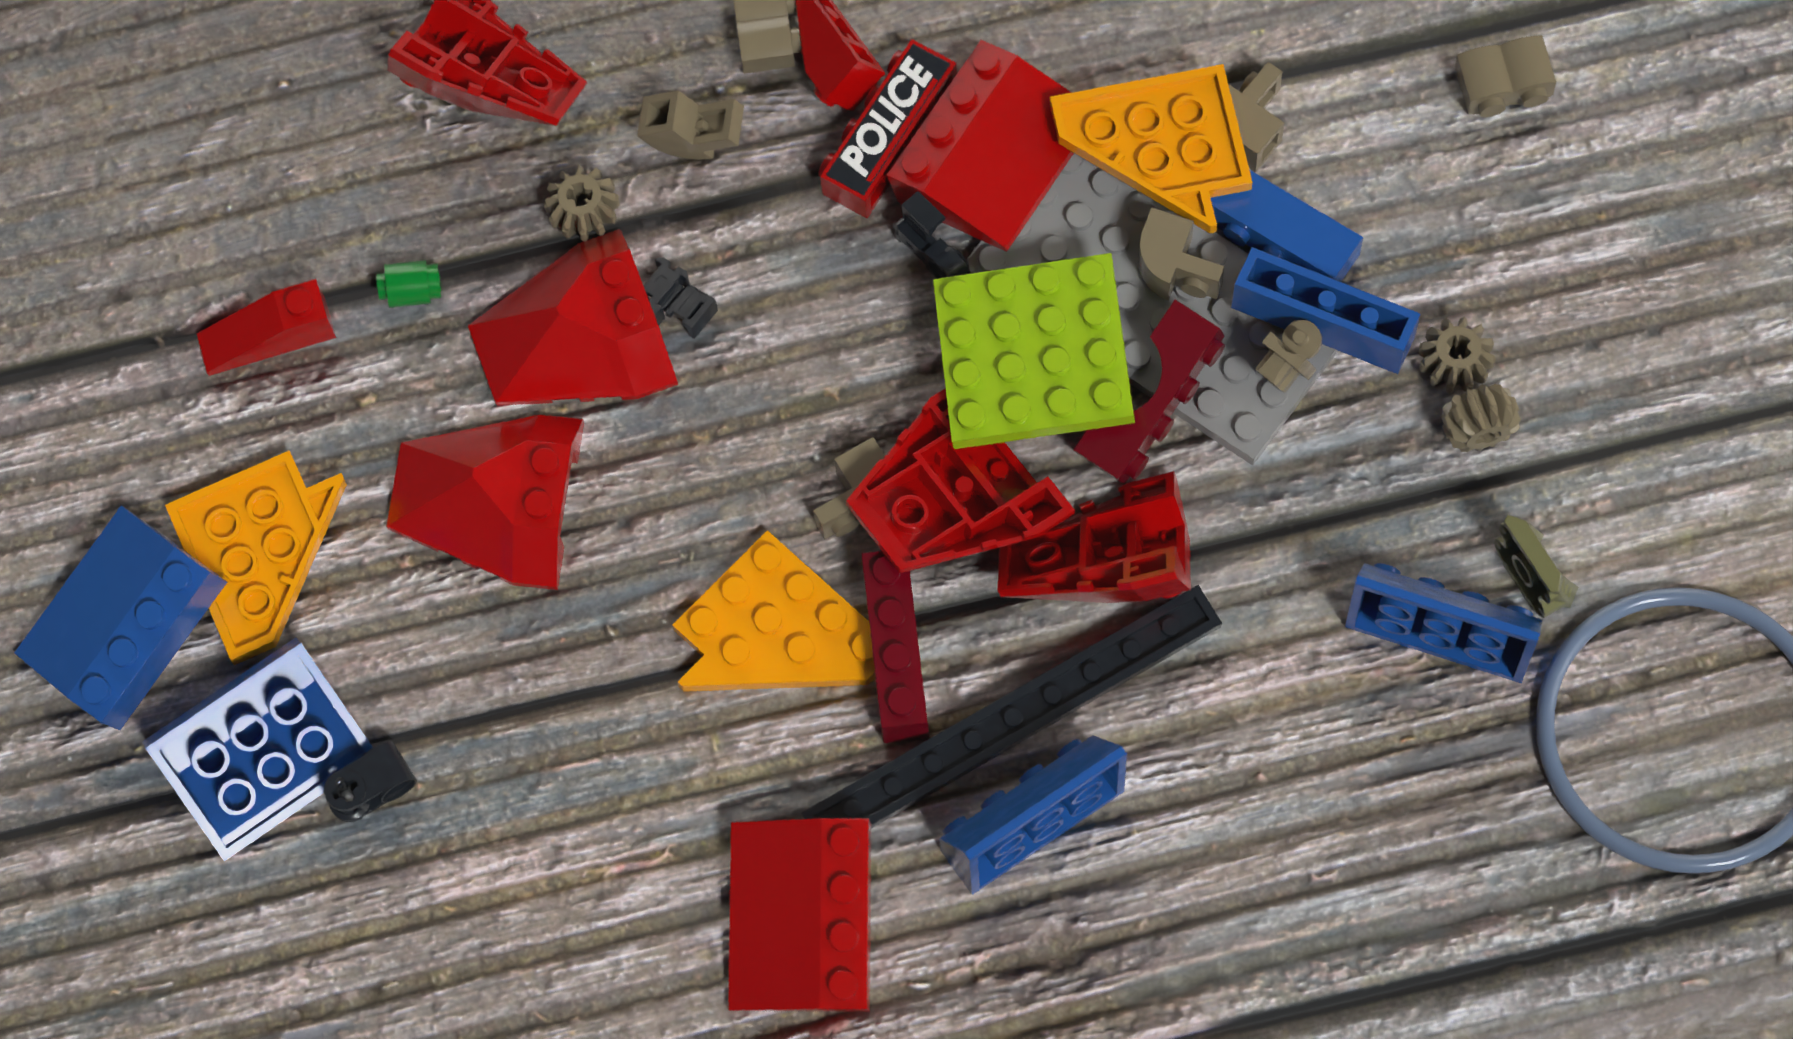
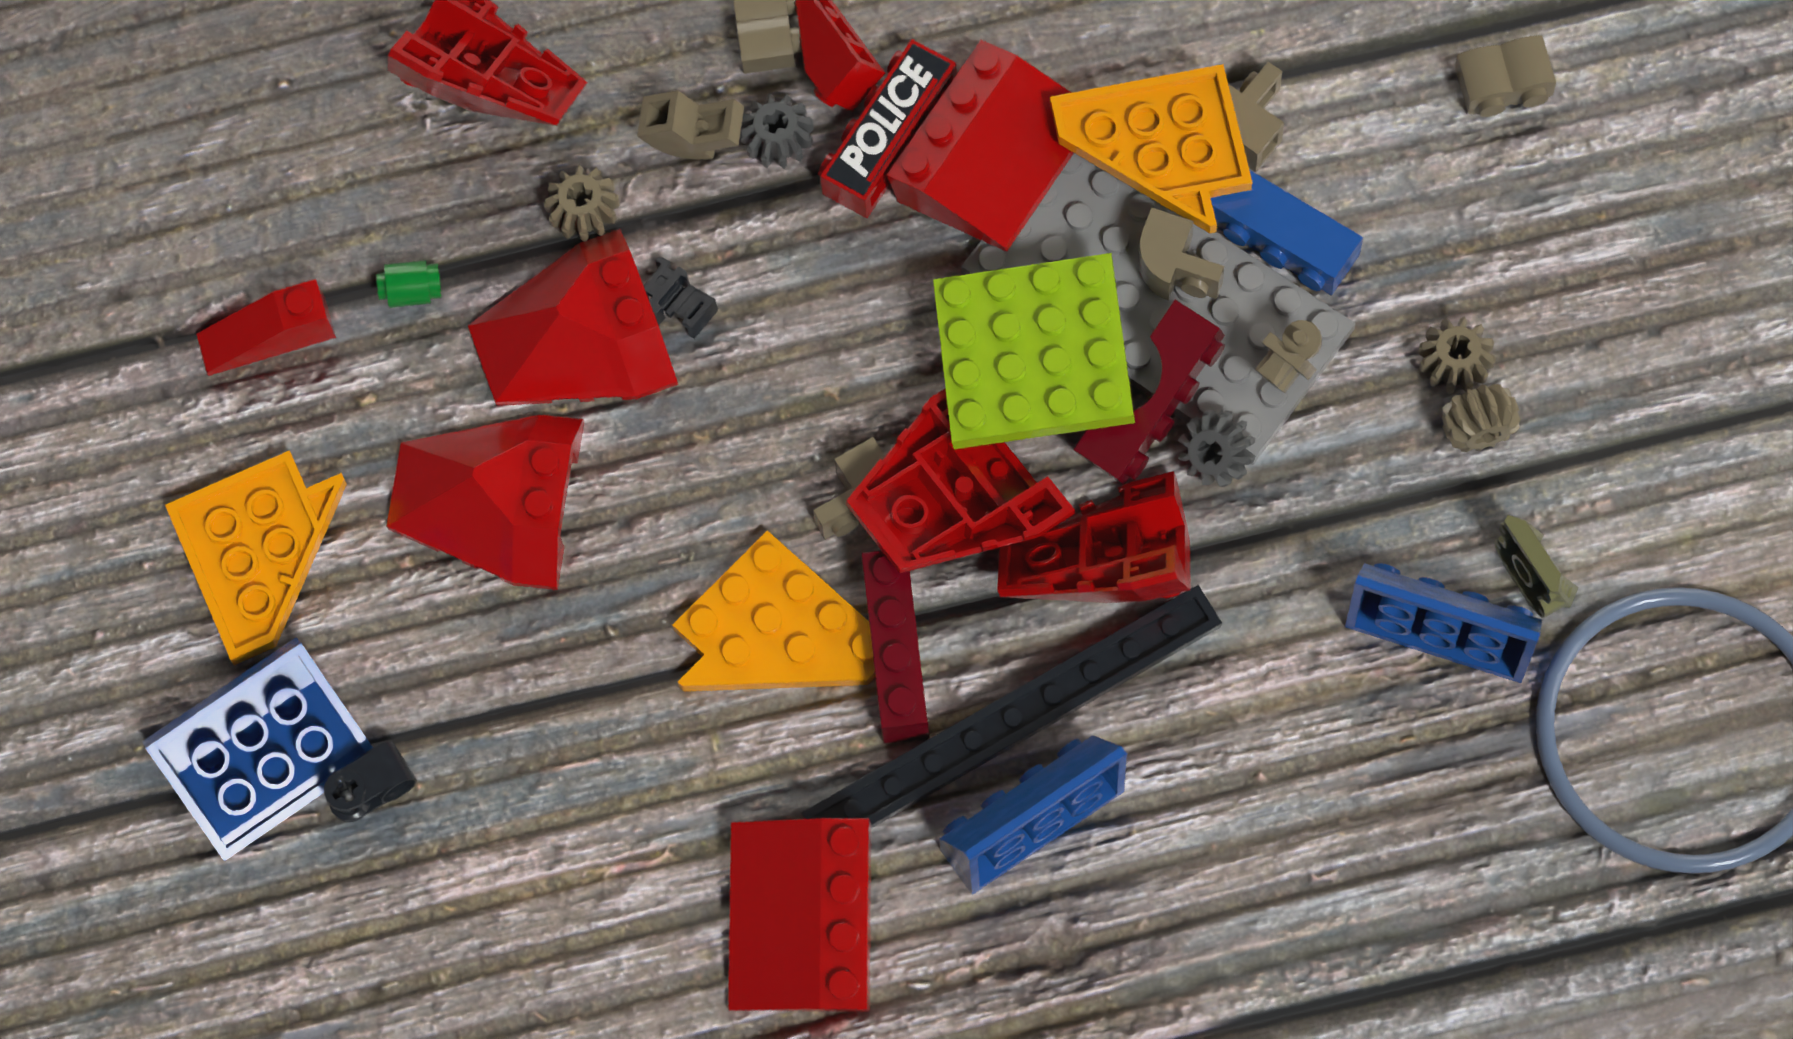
(120, 619): blue slope -> none
(776, 131): none -> dark grey gear
(915, 231): black piece -> none
(1201, 439): none -> dark grey gear
(1344, 315): blue brick -> none

